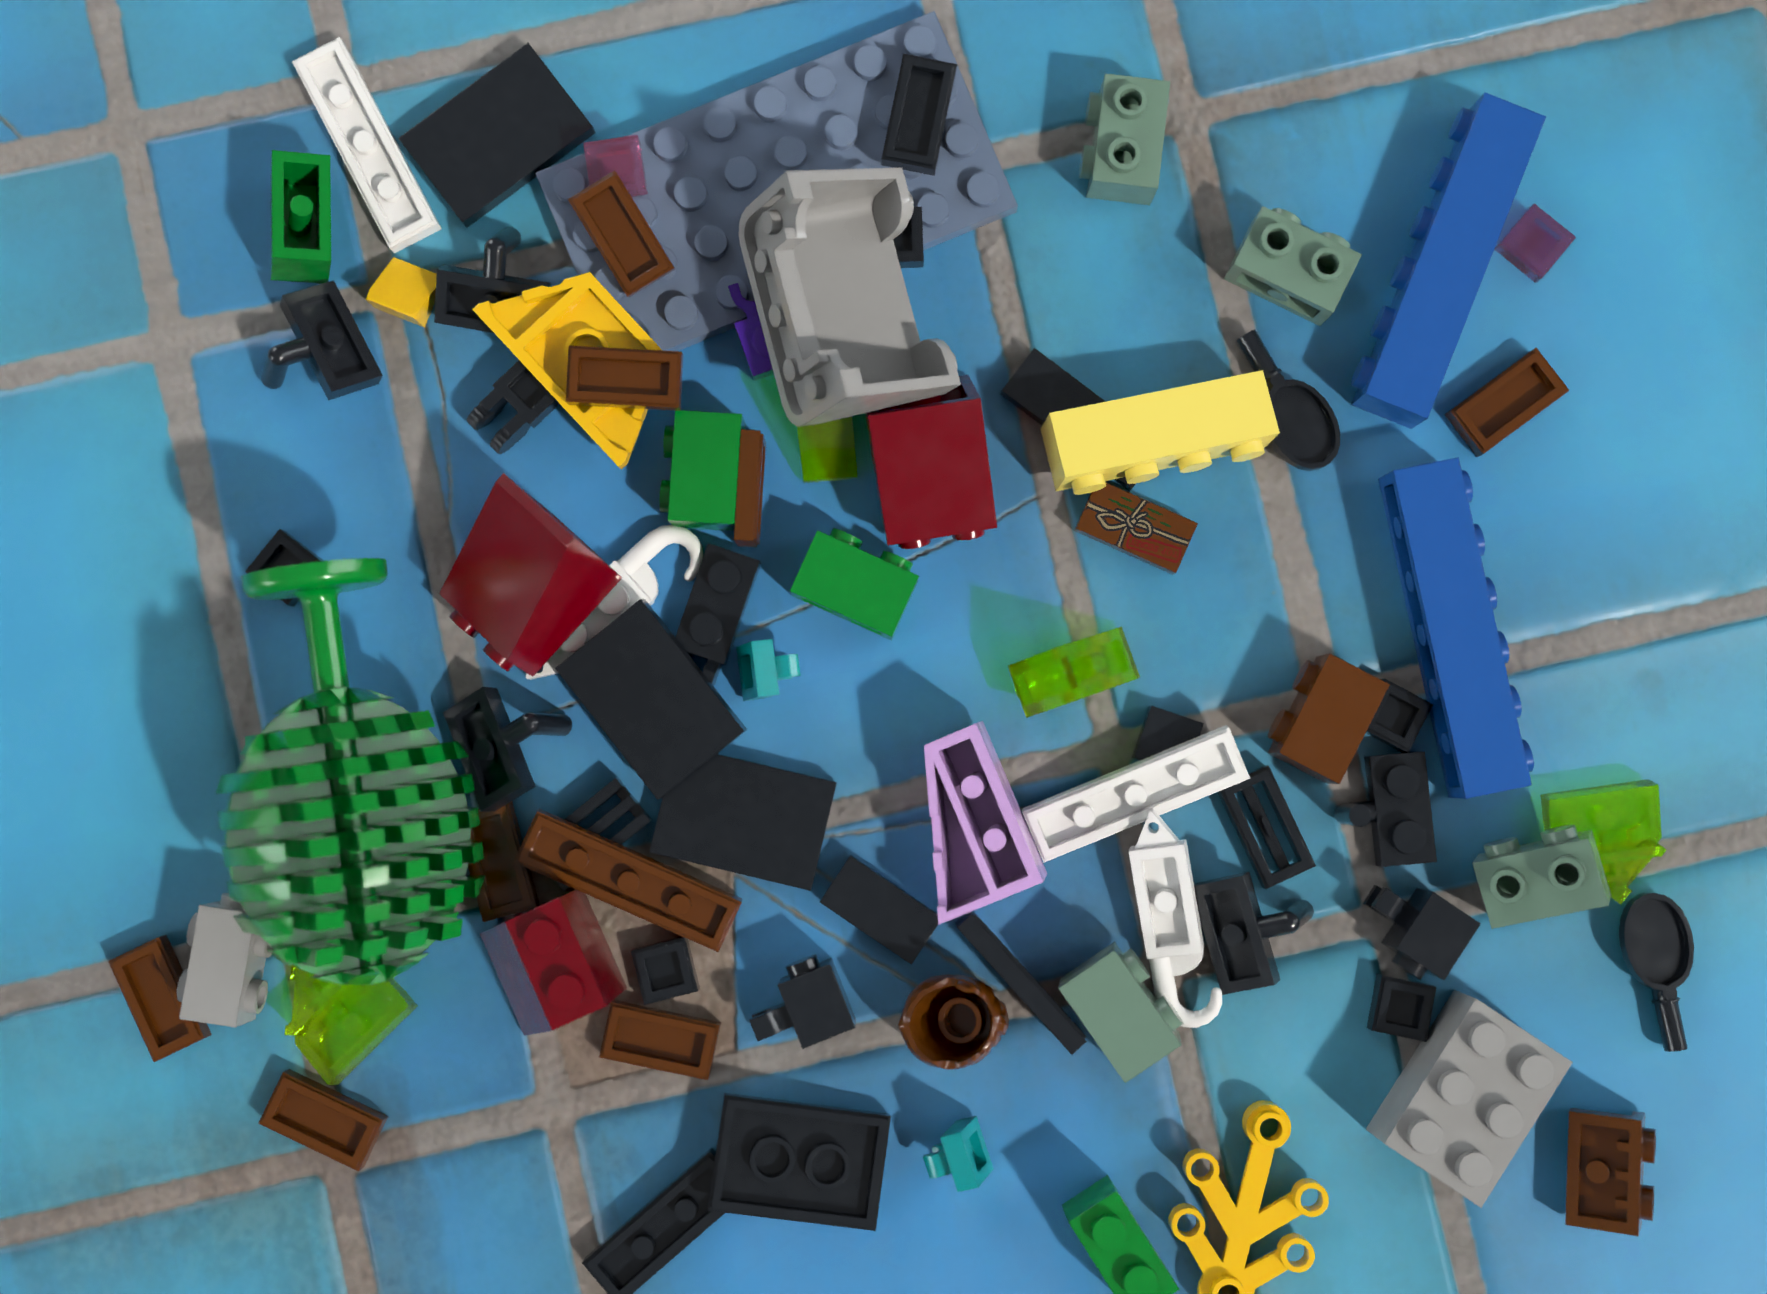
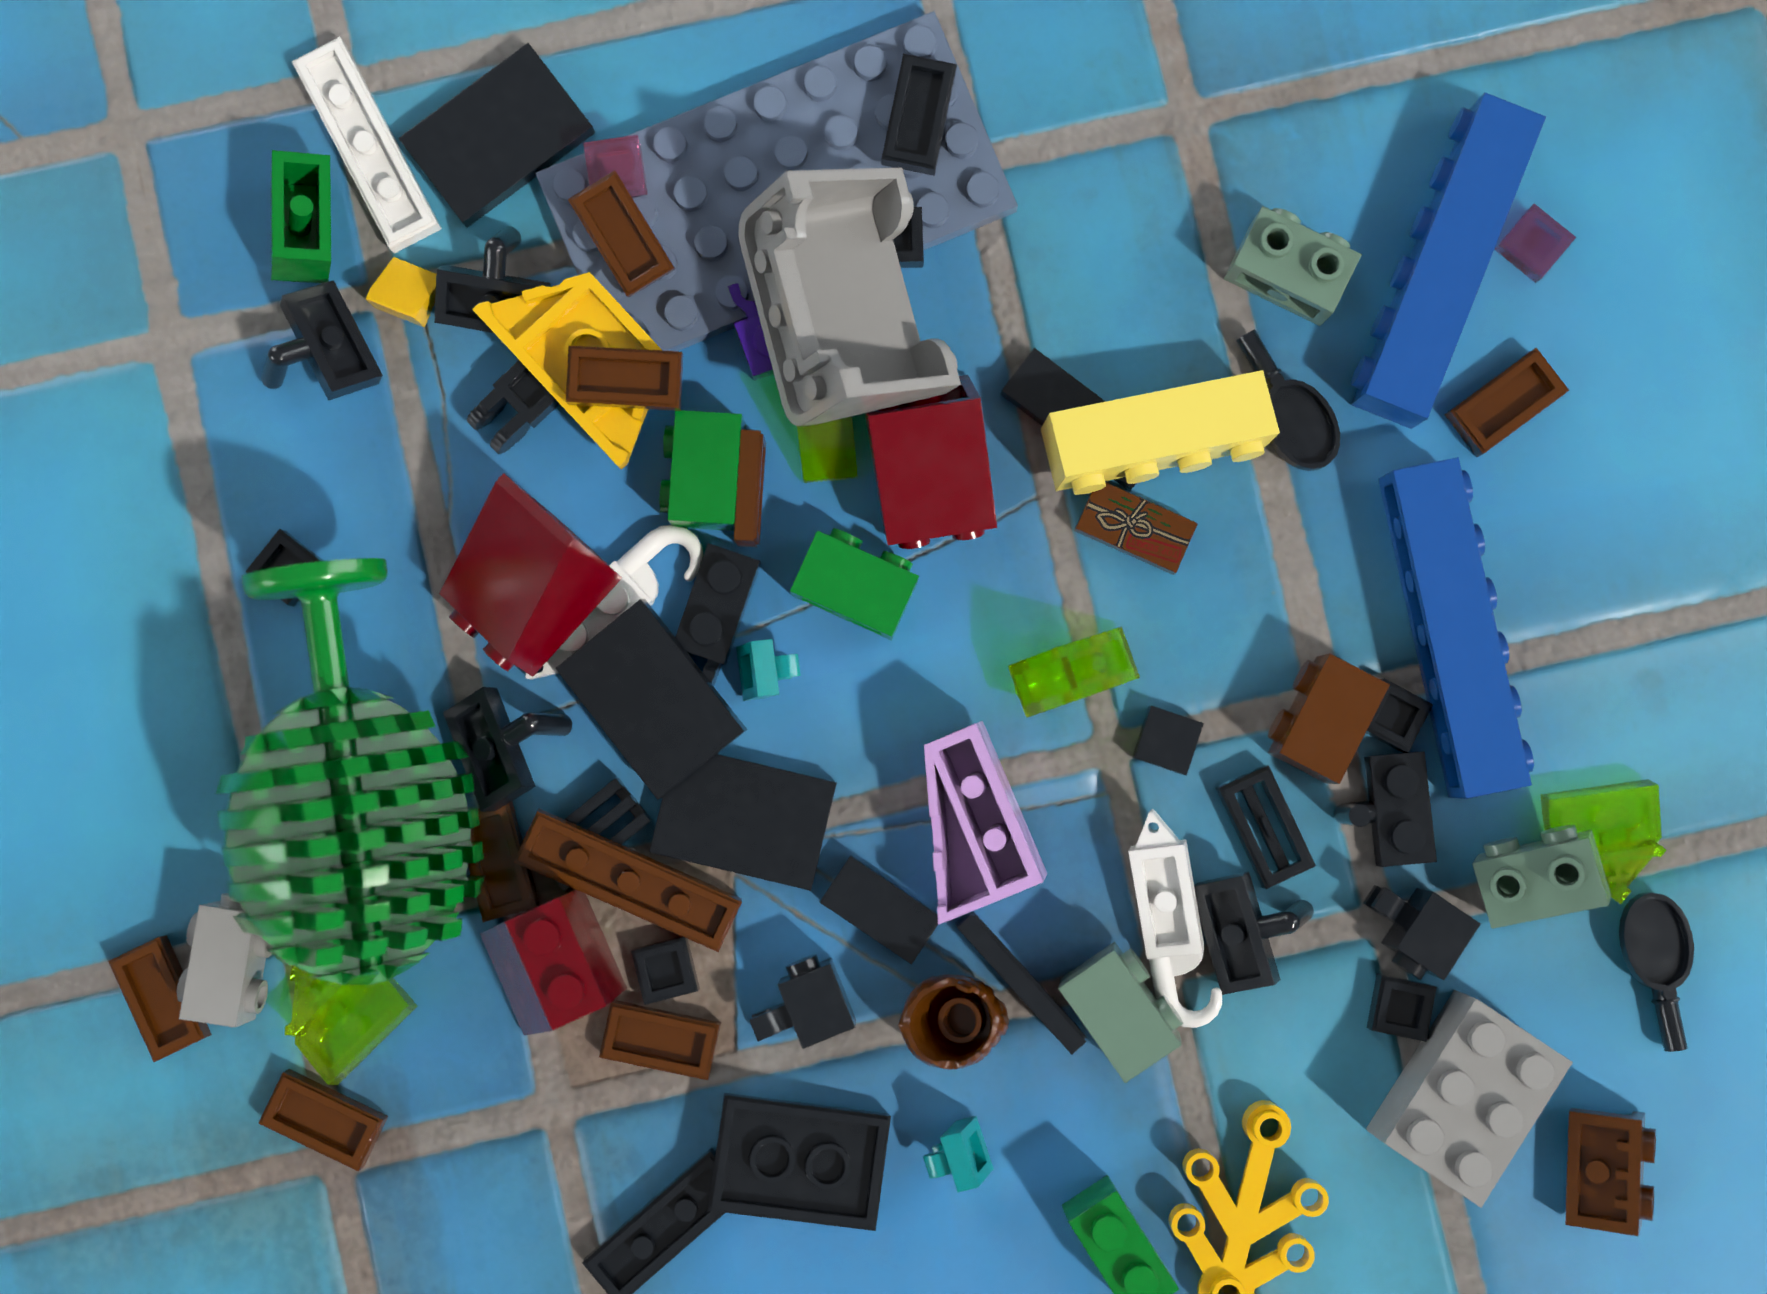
(1126, 140): sand green brick -> none
(1129, 793): white tile -> none

